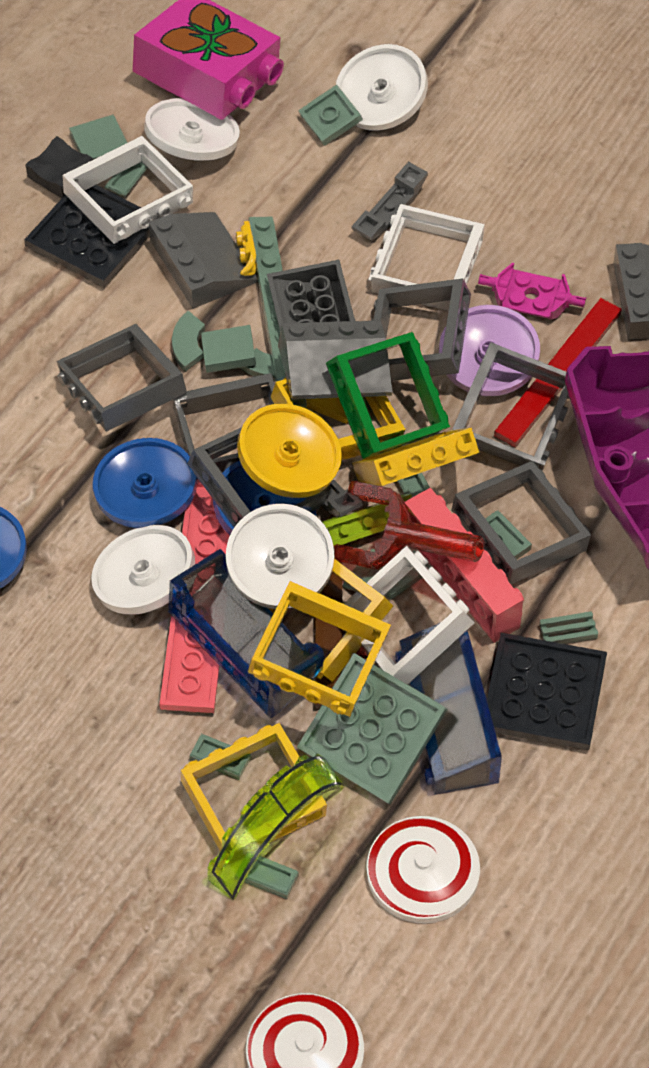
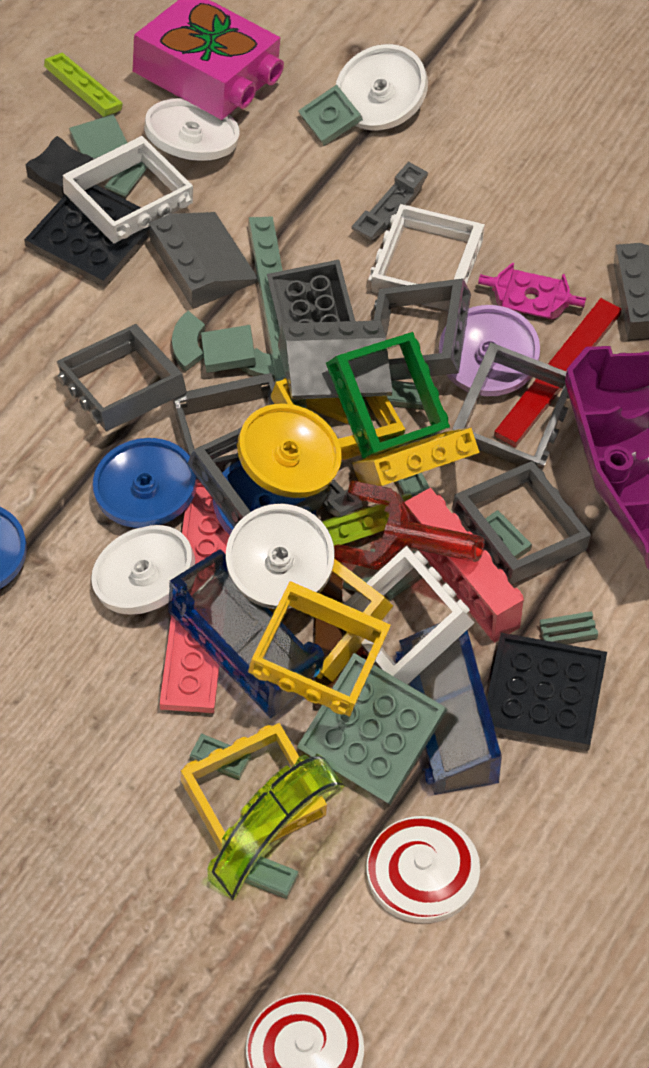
(83, 84): none -> lime plate
(247, 252): yellow piece -> none
(405, 395): none -> sand green tile

